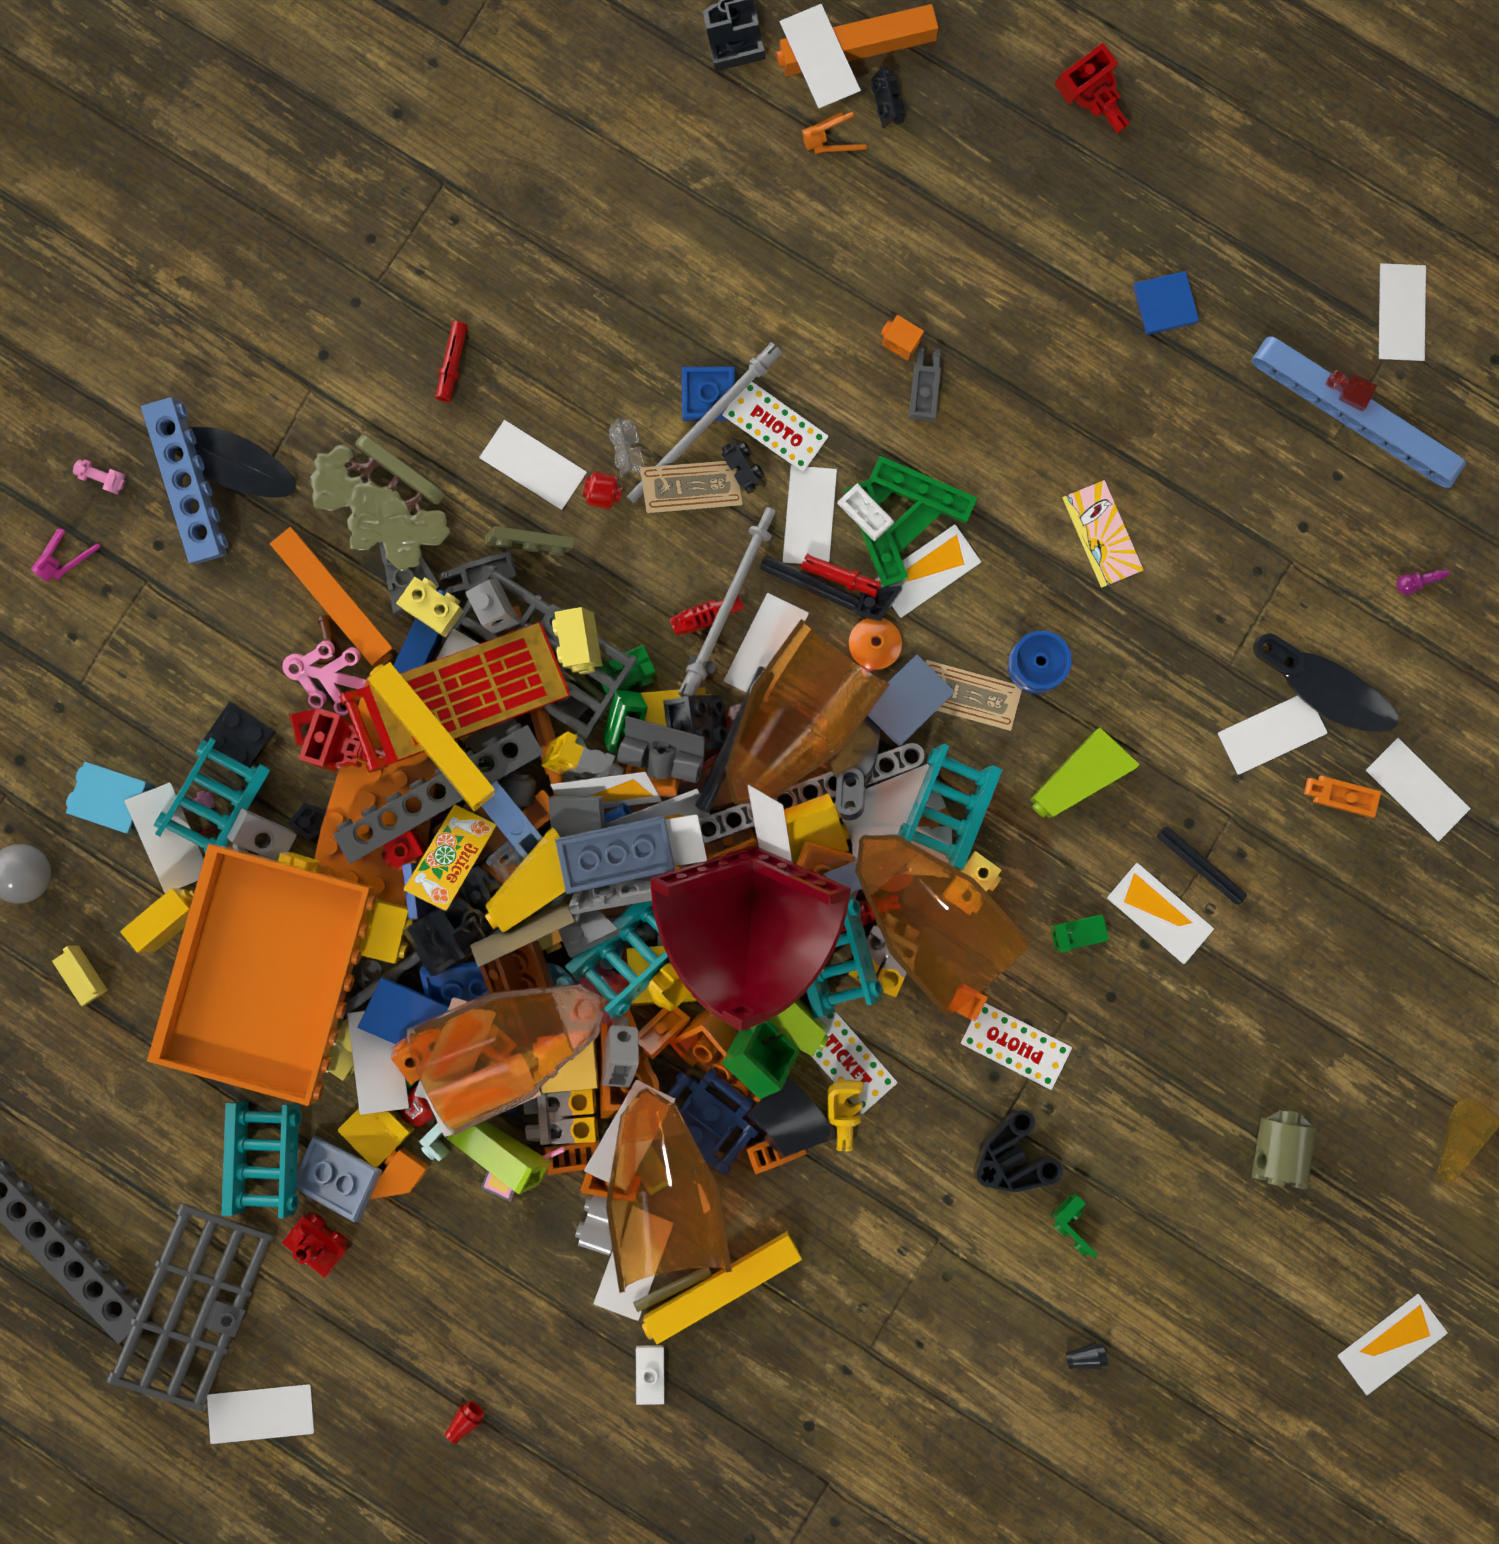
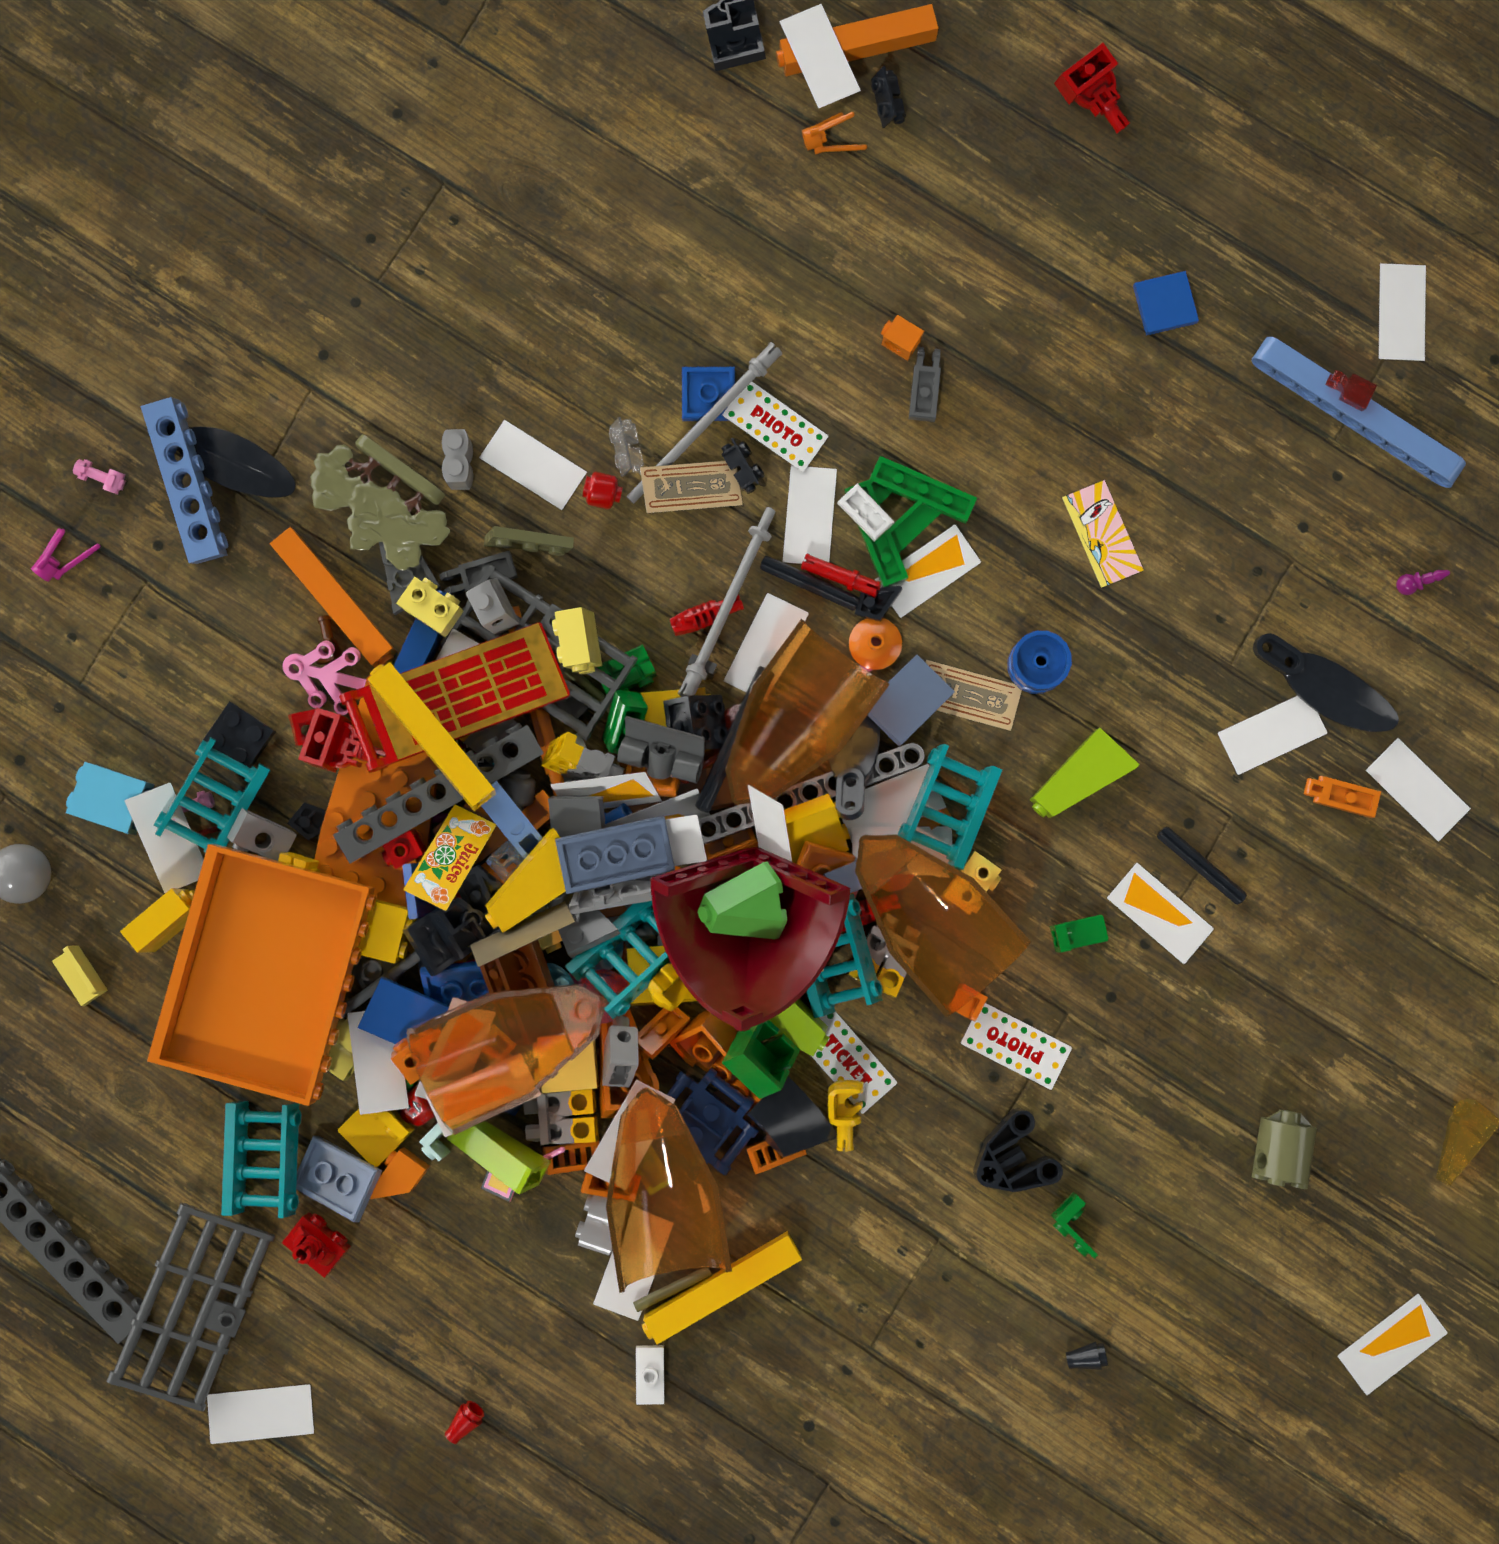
(449, 370): red pin -> none
(456, 464): none -> light grey brick
(746, 905): none -> bright green slope

